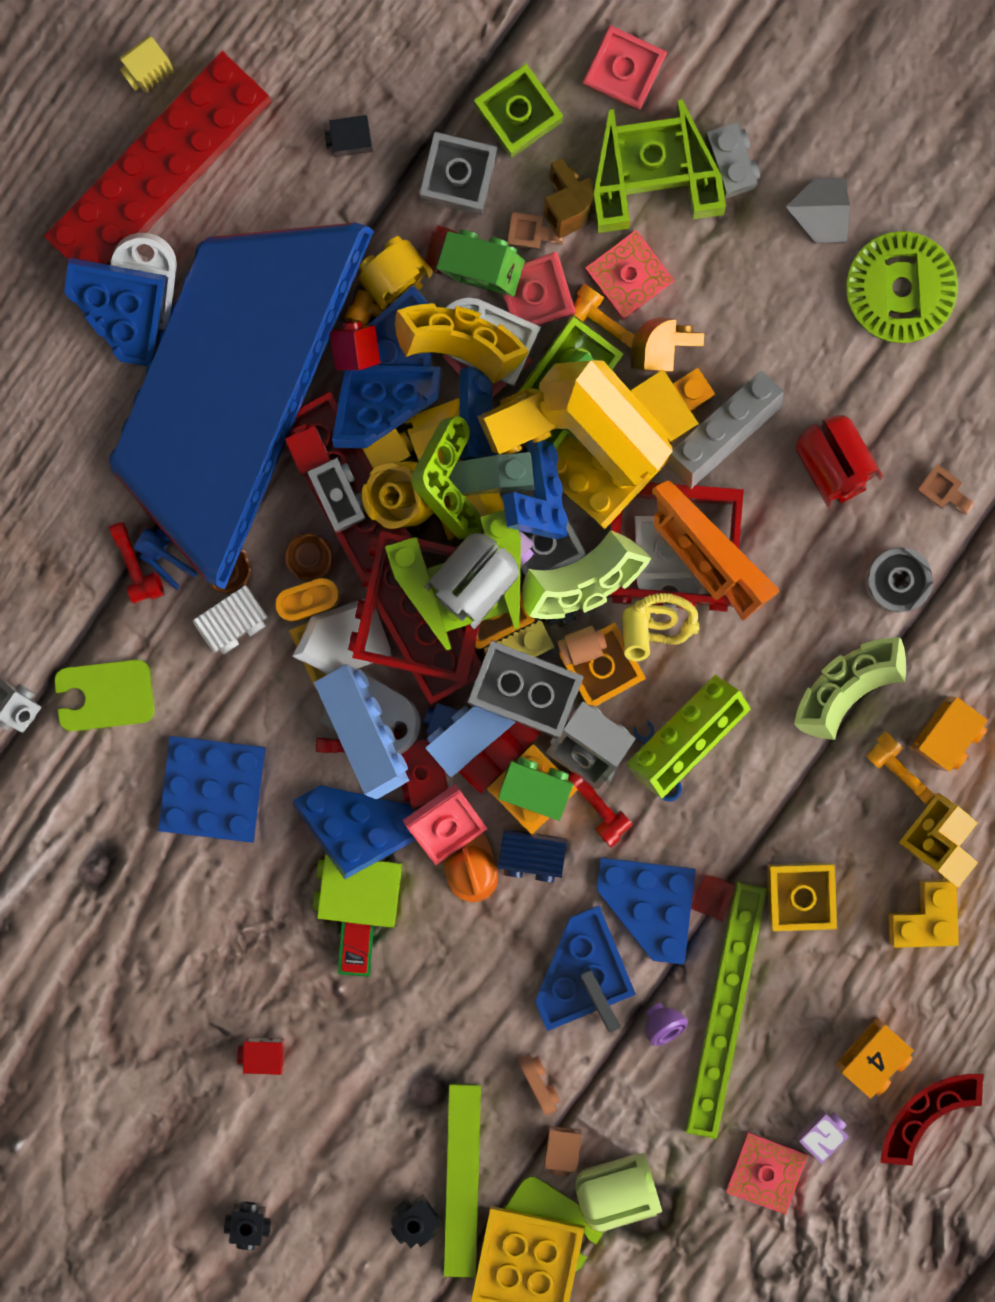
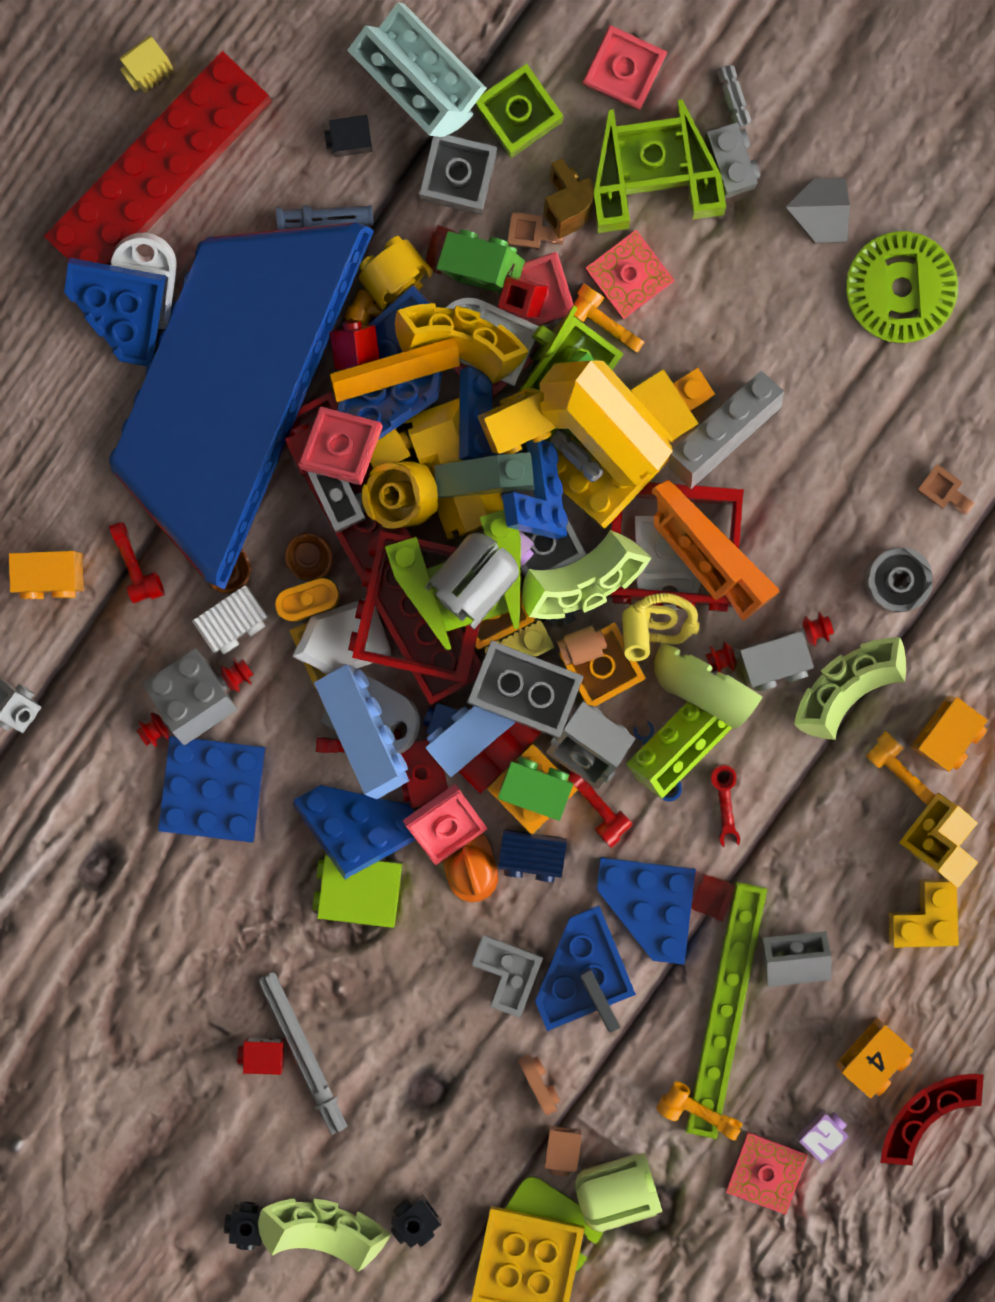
(46, 573): none -> light orange brick
(113, 695): lime piece -> none
(151, 546): blue plant -> none
(191, 697): none -> light grey brick
(302, 1053): none -> light grey axle
(323, 1228): none -> yellowish green brick
(340, 445): none -> coral plate
(356, 949): red slope -> none
(363, 215): none -> sand blue pin
(395, 369): none -> light orange tile
(418, 71): none -> light aqua brick
(432, 479): lime beam -> none
(462, 1180): lime tile -> none
(517, 972): none -> light grey plate
(522, 297): none -> red brick
(550, 339): none -> lime piece
(577, 455): none -> light grey axle
(656, 342): brick -> none
(664, 1024): medium lavender brick -> none
(677, 1100): none -> light orange brick
(694, 682): none -> yellowish green brick
(724, 796): none -> red brick
(734, 95): none -> light grey axle
(775, 658): none -> light grey brick
(797, 958): none -> light grey brick
(802, 896): yellow brick -> none
(824, 465): red cylinder -> none

